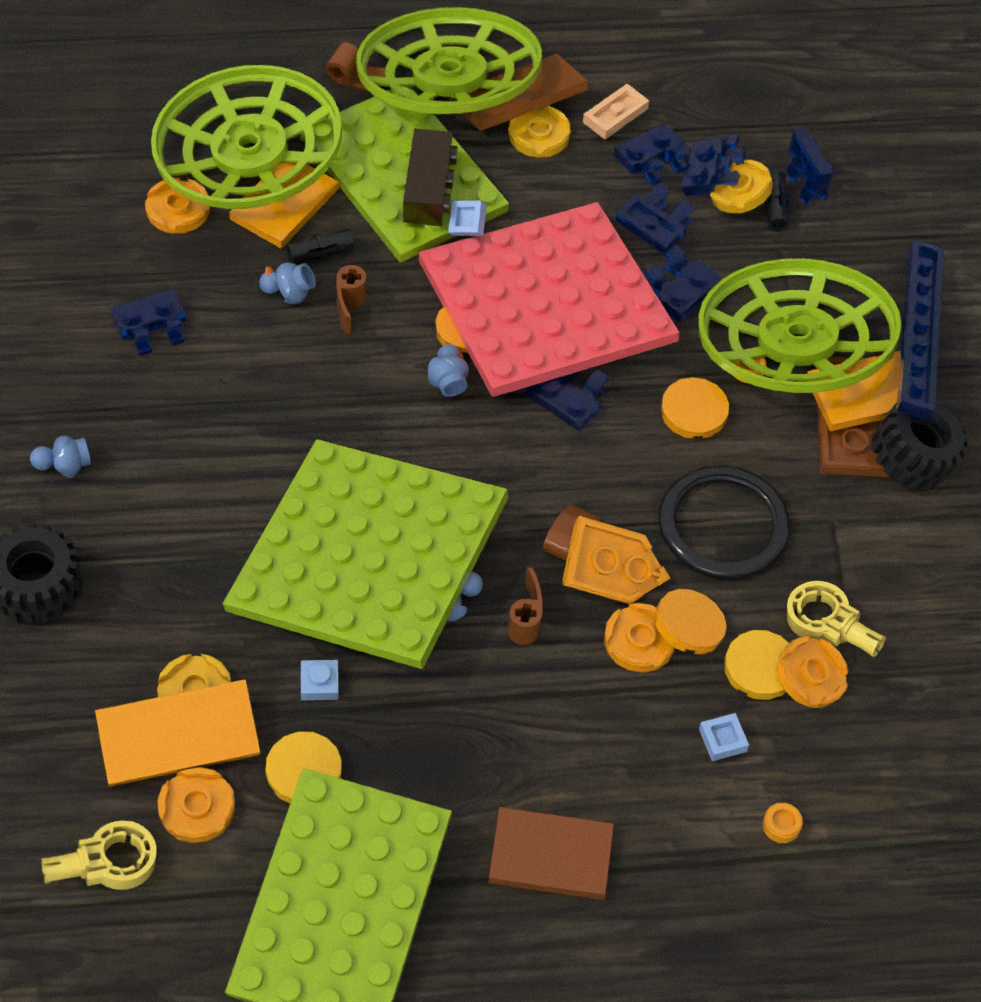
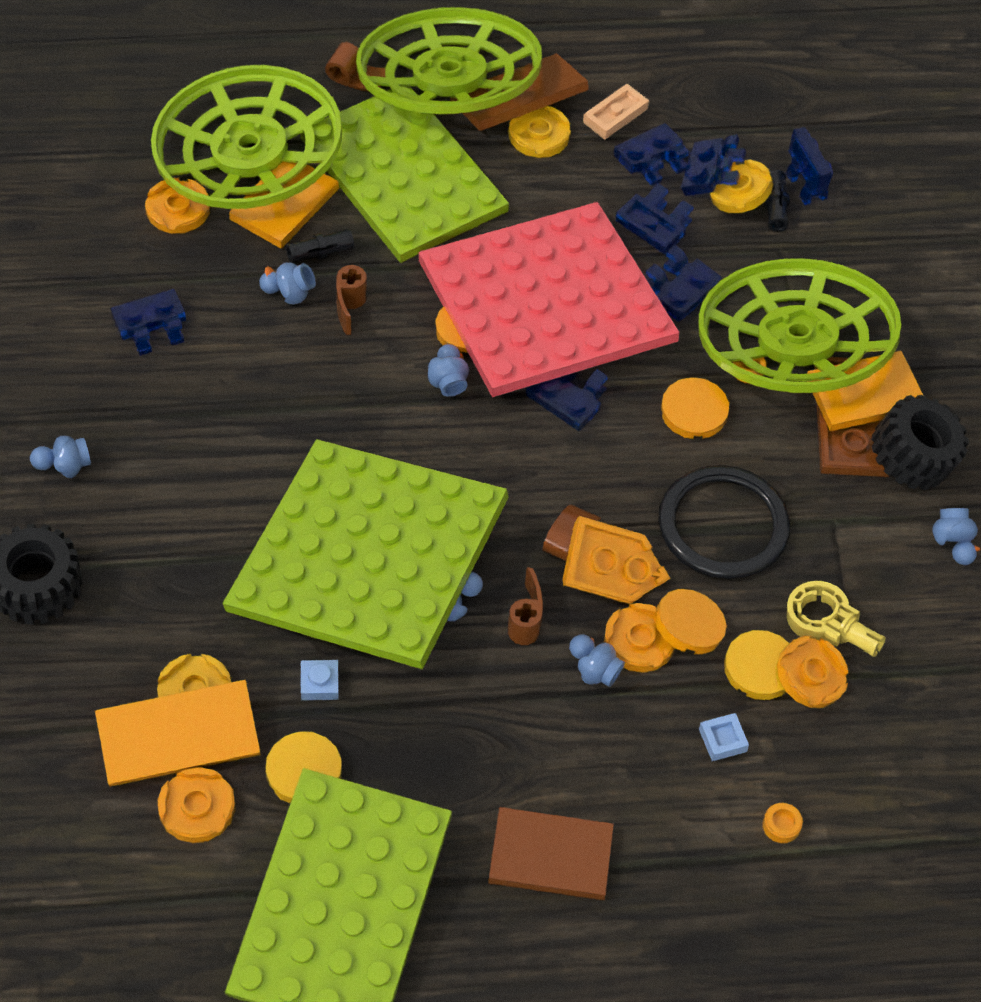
(93, 864): light yellow pin -> none
(429, 177): dark brown brick -> none
(467, 218): light blue plate -> none
(596, 663): none -> medium blue animal
(920, 331): clear blue plate -> none
(957, 527): none -> medium blue animal

